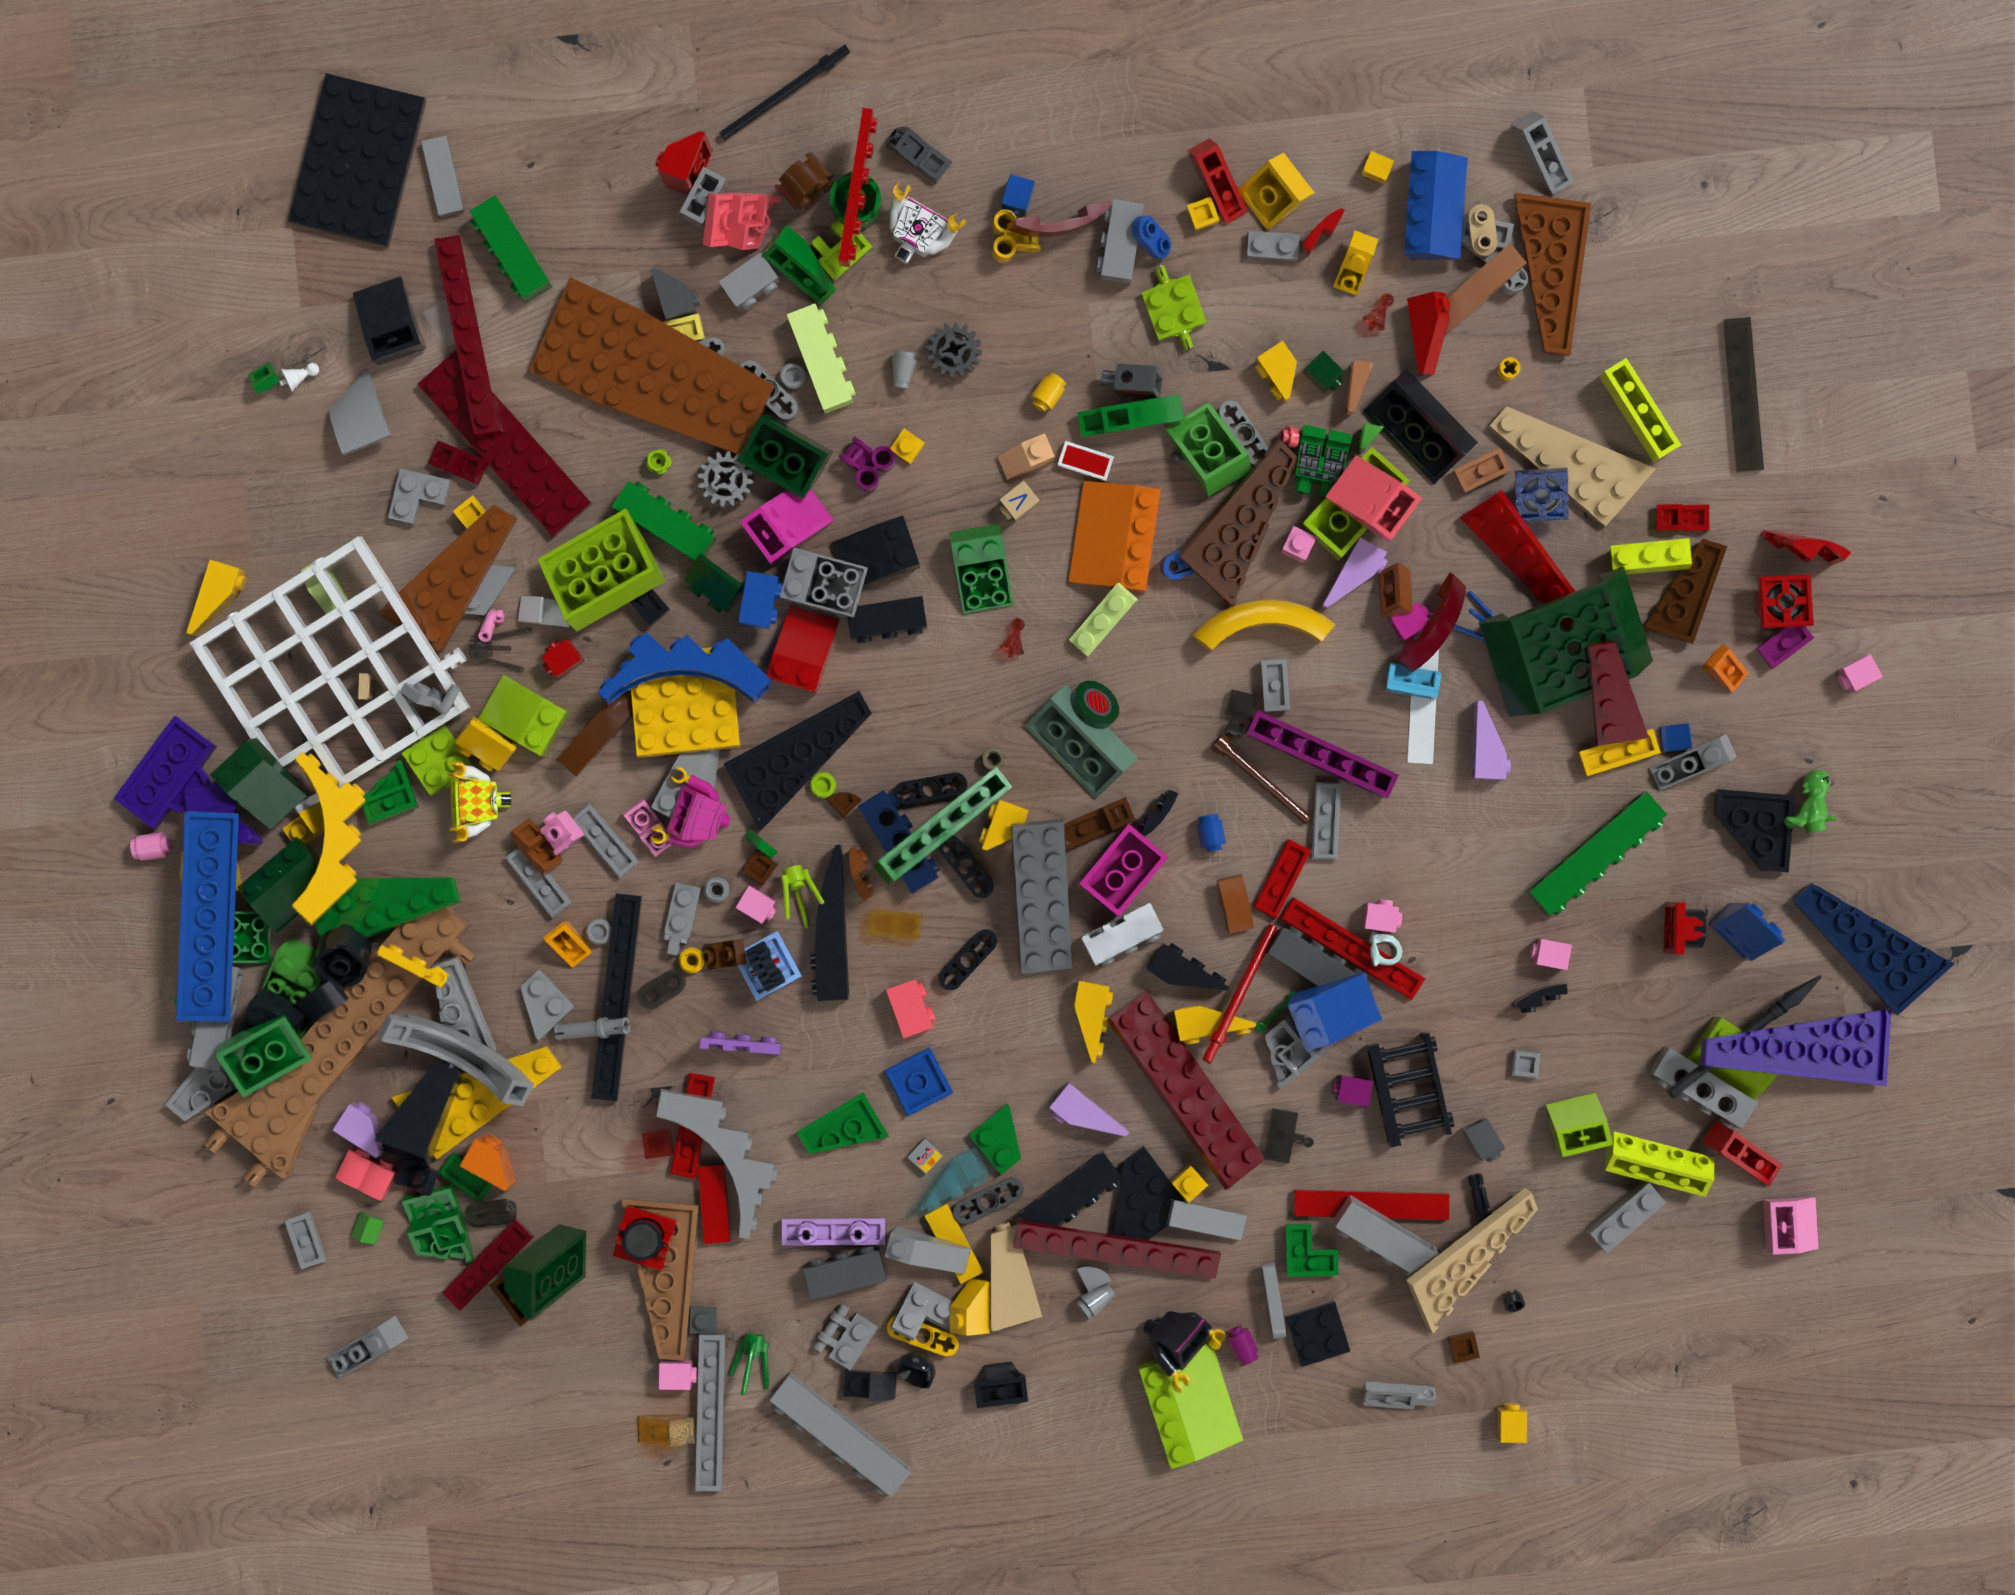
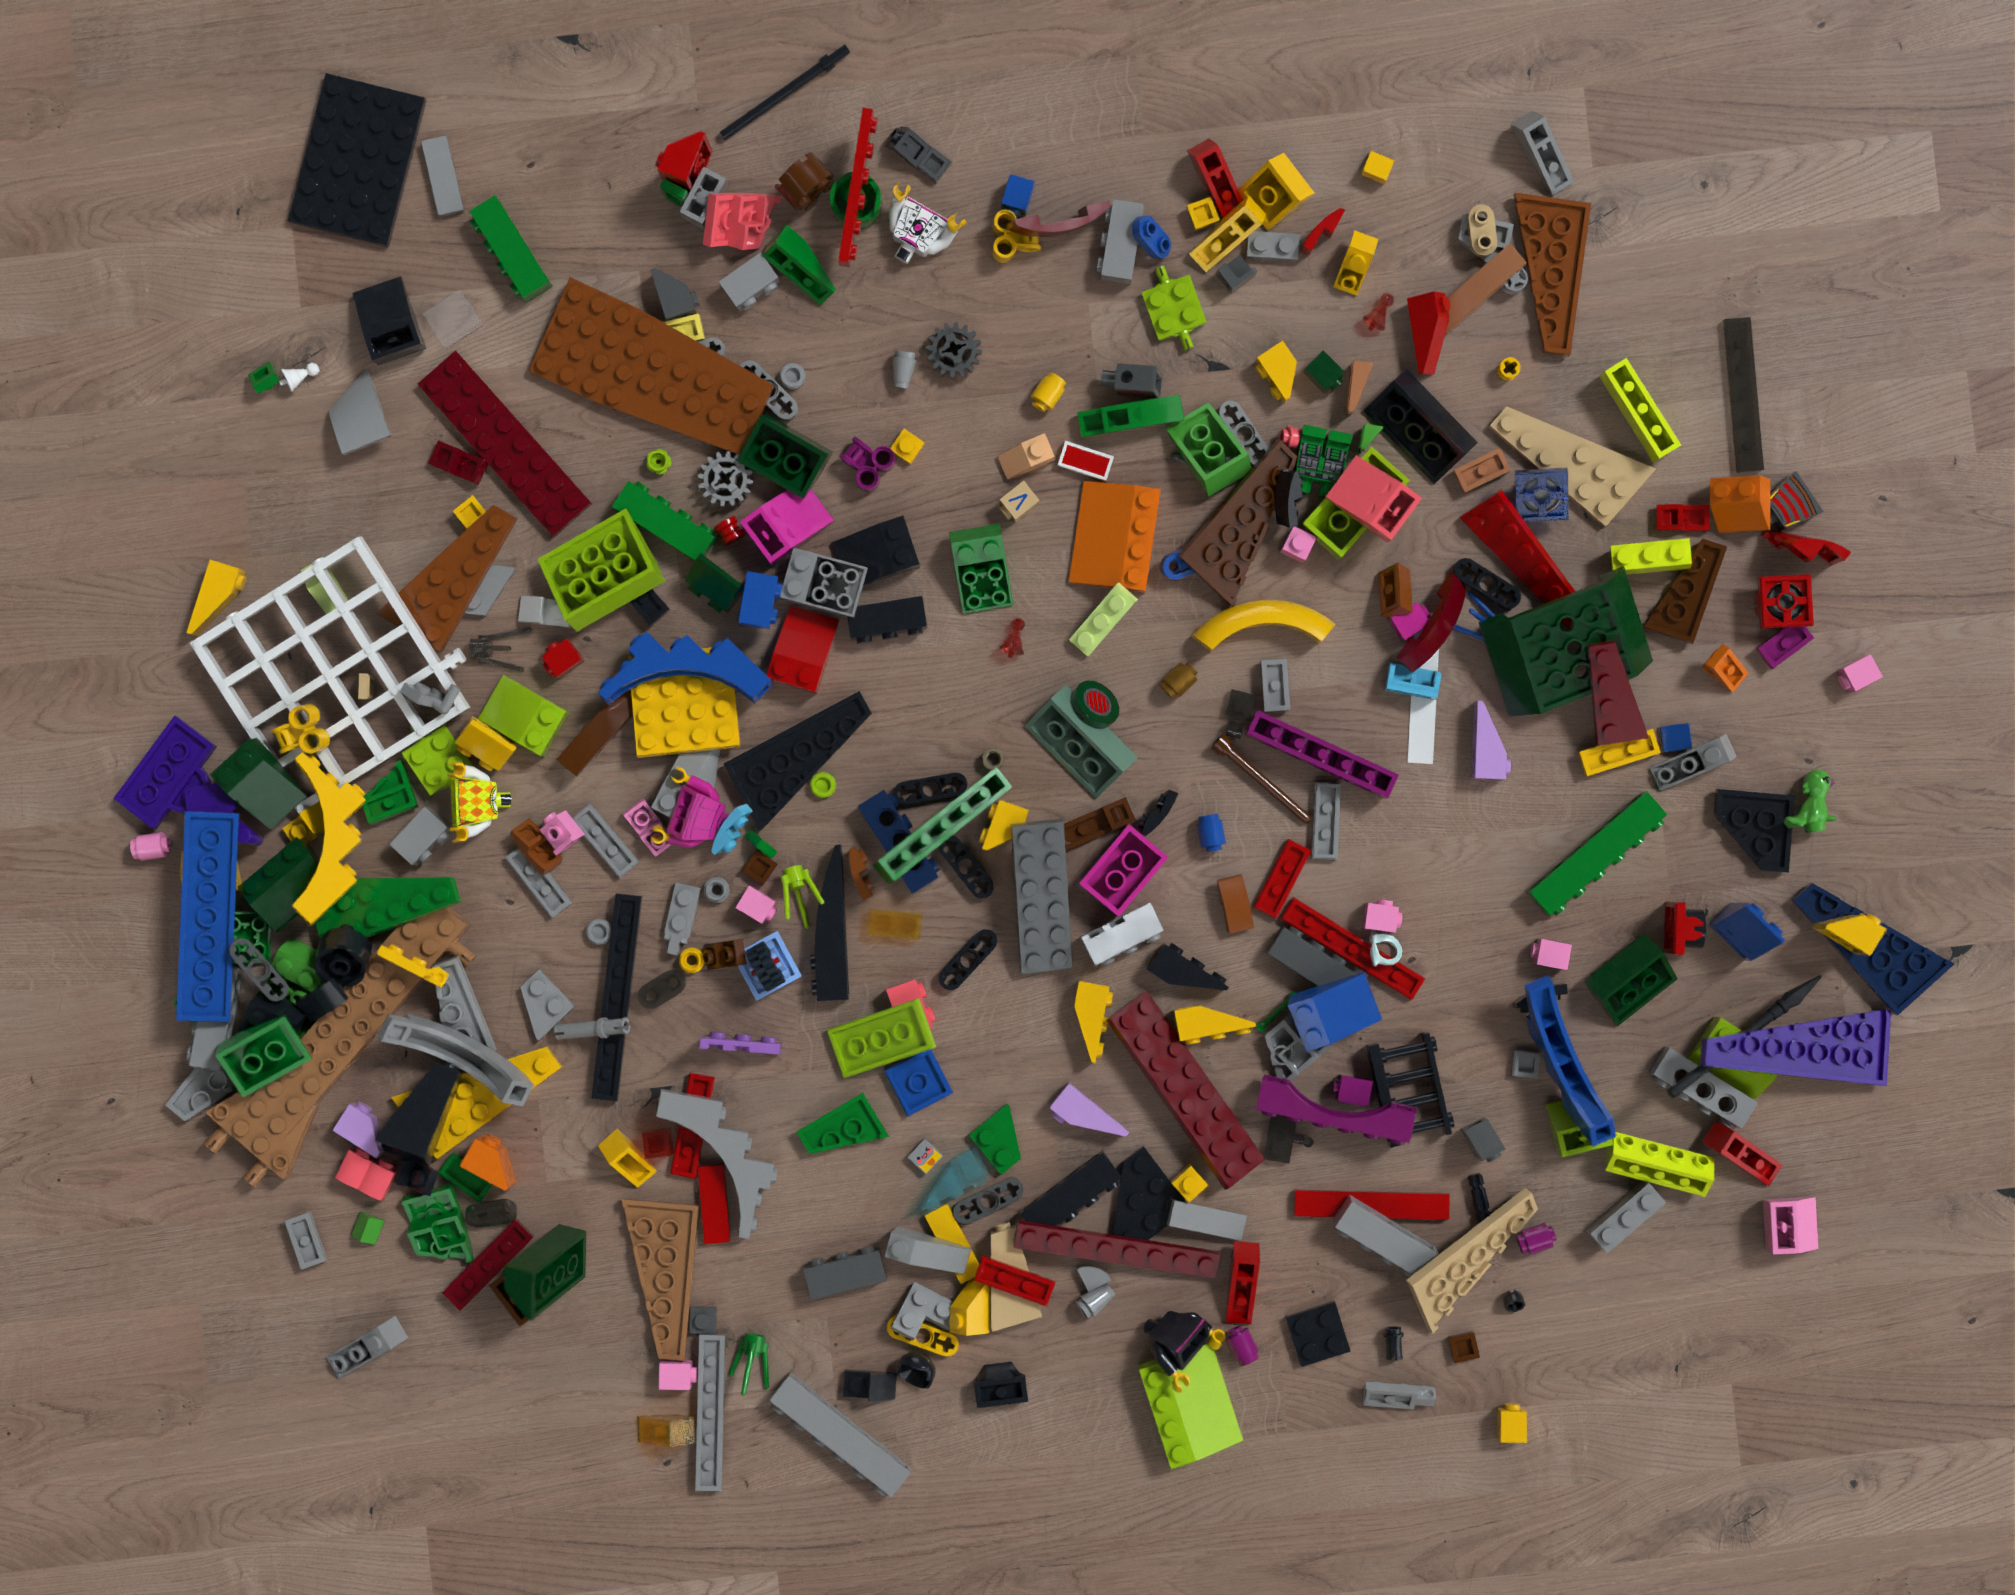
(265, 988): none -> dark grey beam
(298, 733): none -> yellow piece
(413, 488): light grey plate -> none
(421, 836): none -> light grey brick
(467, 336): dark red plate -> none
(492, 617): bright pink arm -> none
(568, 943): light orange slope -> none
(626, 1158): none -> yellow slope
(644, 1240): piece -> none
(673, 192): none -> green tile
(729, 531): none -> red wheel
(729, 831): none -> medium azure slope
(820, 358): yellowish green brick -> none
(830, 257): lime plate -> none
(833, 1231): lavender plate -> none
(844, 802): reddish brown tile -> none
(852, 1341): light grey plate -> none
(881, 1038): none -> lime tile
(1014, 1280): none -> red tile
(1179, 680): none -> pearl gold brick
(1219, 1036): red bar -> none
(1228, 233): none -> yellow slope
(1235, 273): none -> dark grey panel
(1243, 1282): none -> red slope
(1273, 1300): light grey beam -> none
(1283, 1098): none -> magenta arch
(1287, 491): none -> black slope
(1302, 1259): green plate -> none
(1360, 566): lavender slope -> none
(1393, 1342): none -> black pin
(1435, 206): blue slope -> none
(1507, 587): none -> black beam
(1536, 1239): none -> magenta brick
(1563, 1065): none -> blue arch
(1631, 979): none -> dark green slope
(1740, 503): none -> orange slope
(1792, 503): none -> torso
(1854, 932): none -> yellow slope

